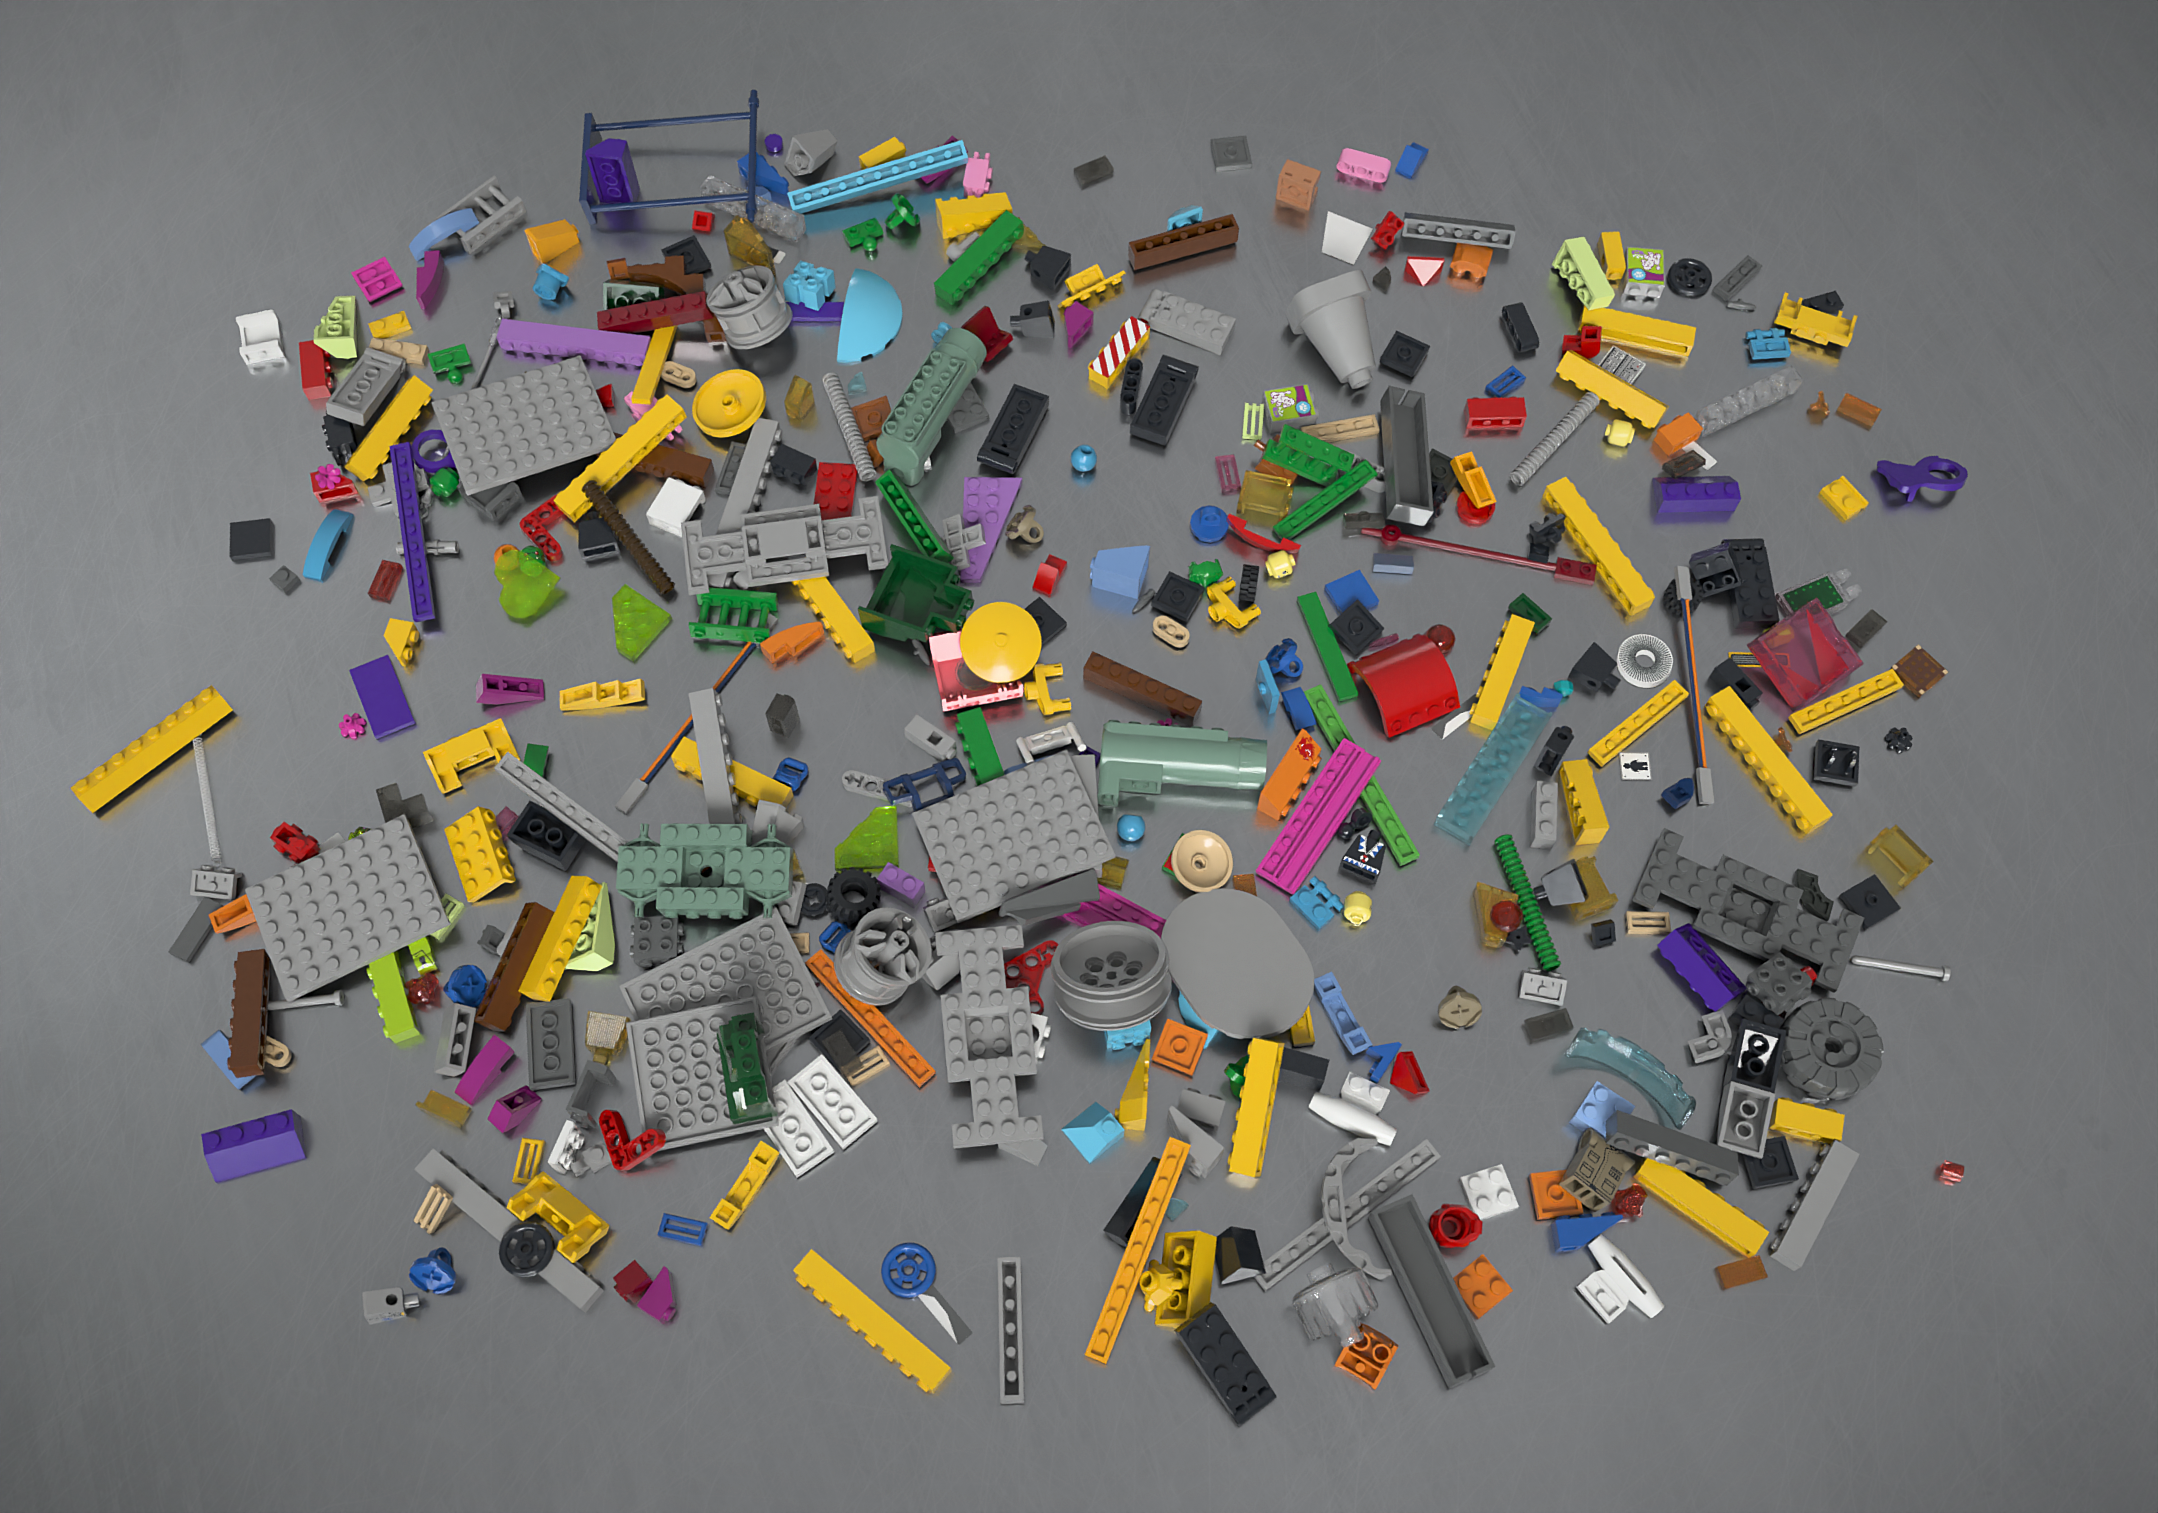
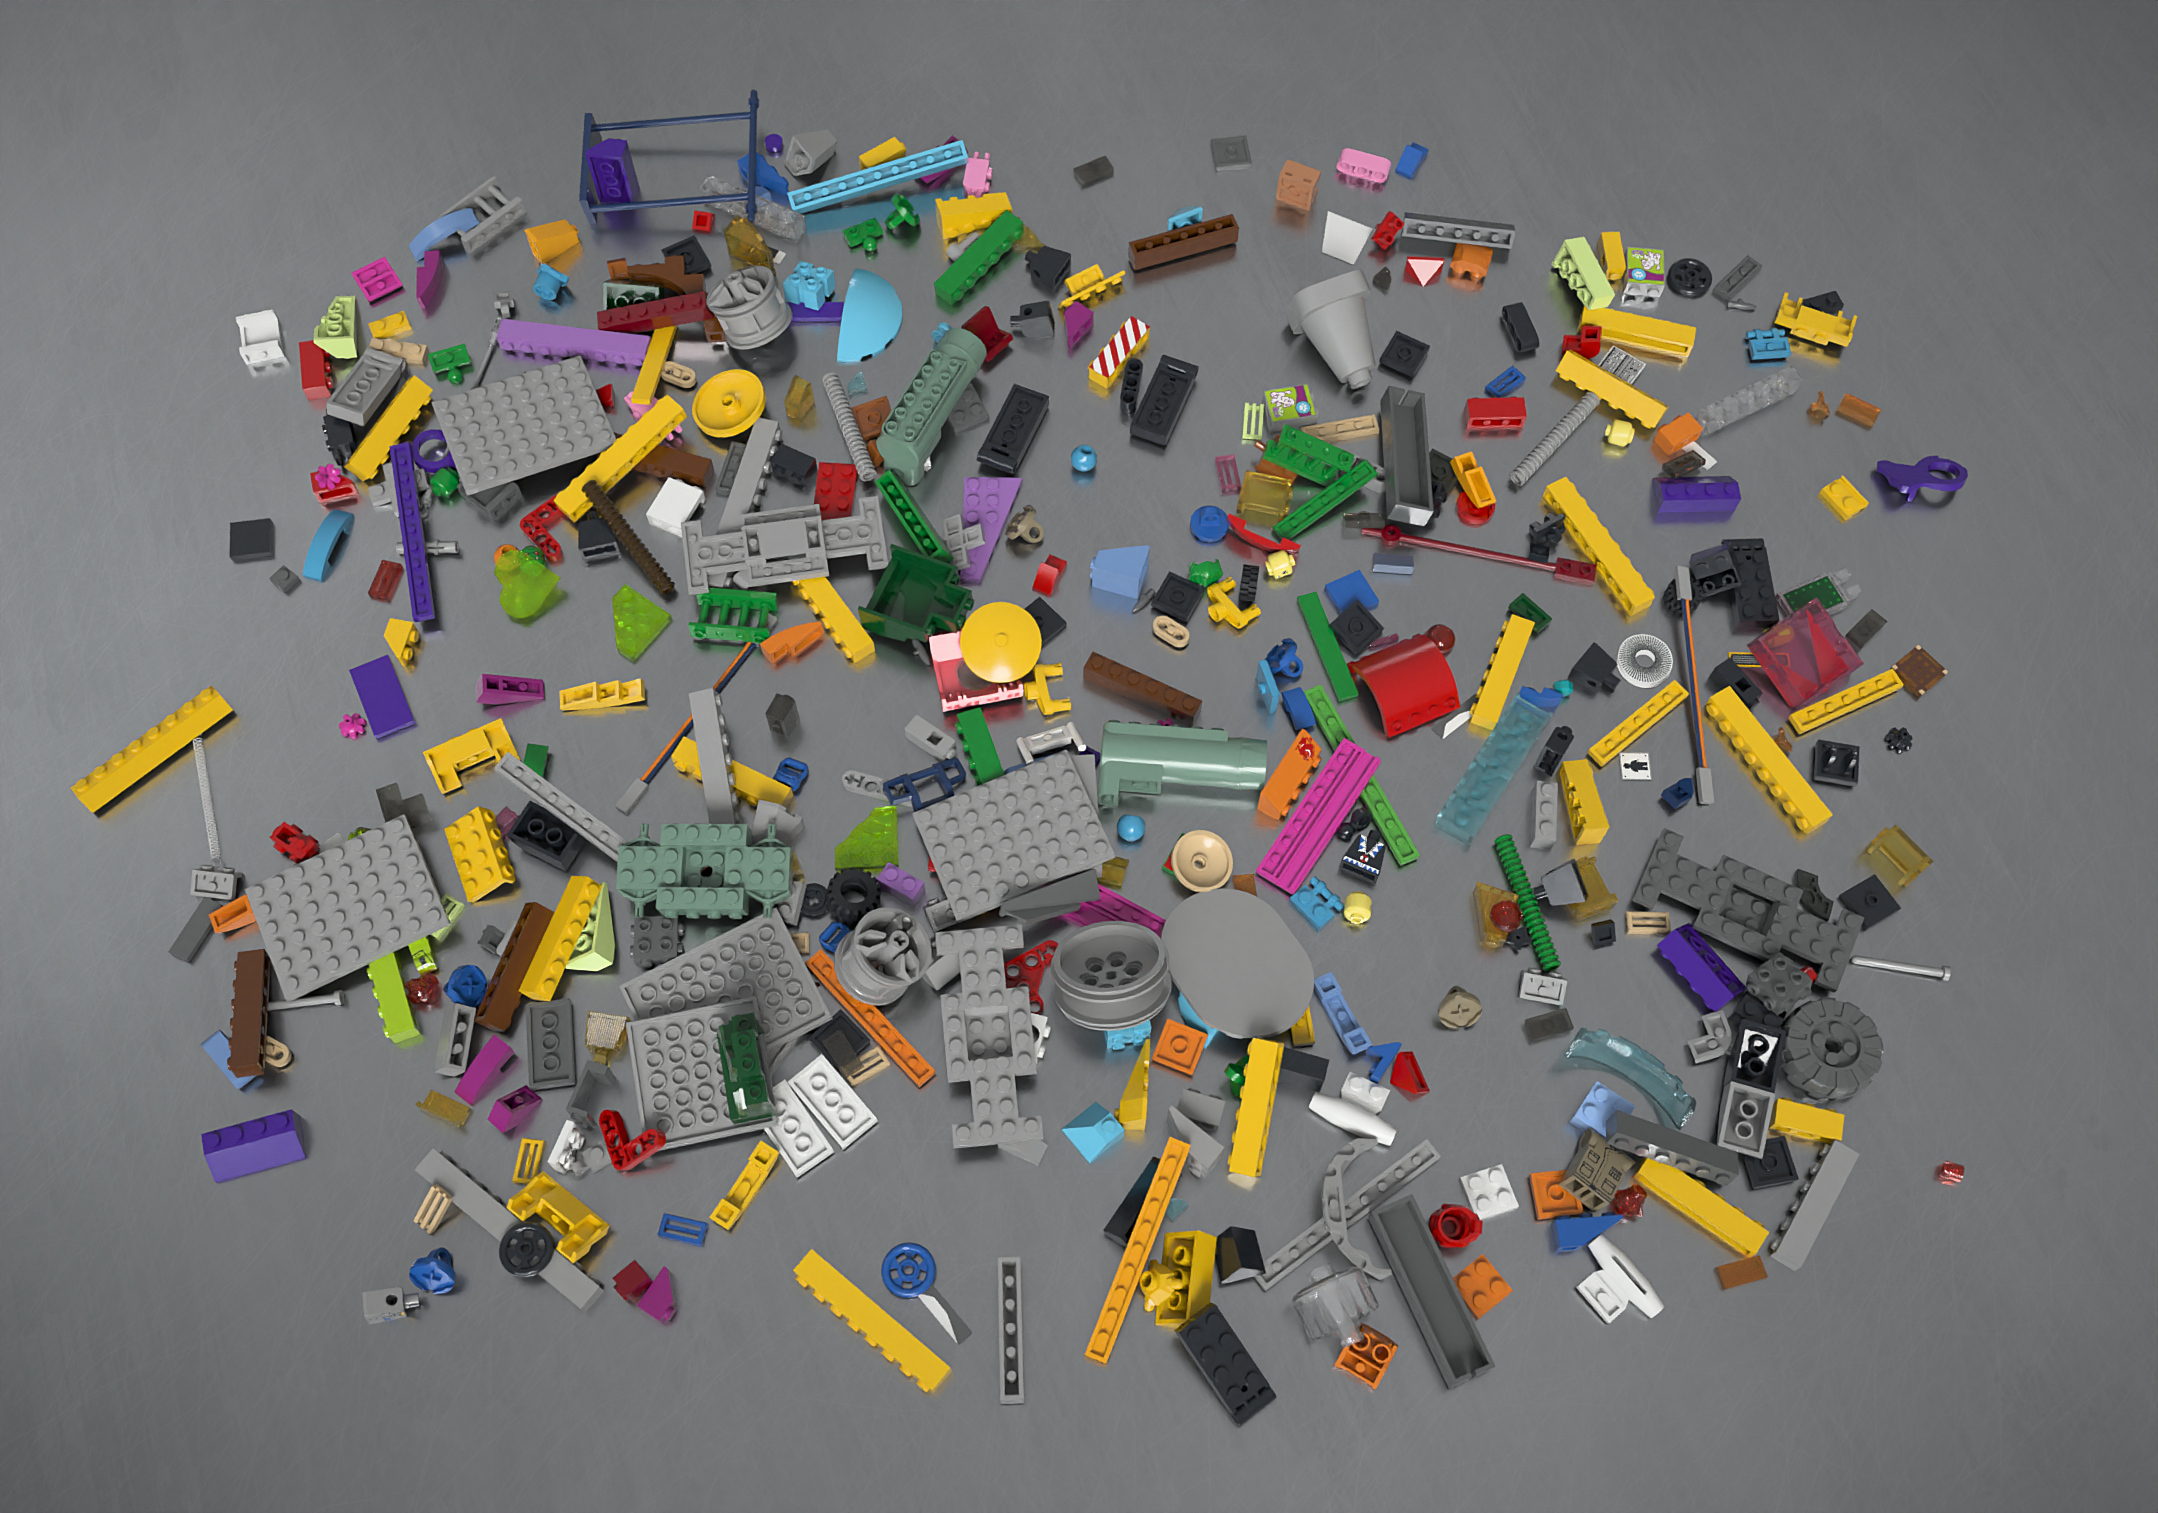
(1187, 321): light grey hinge -> none

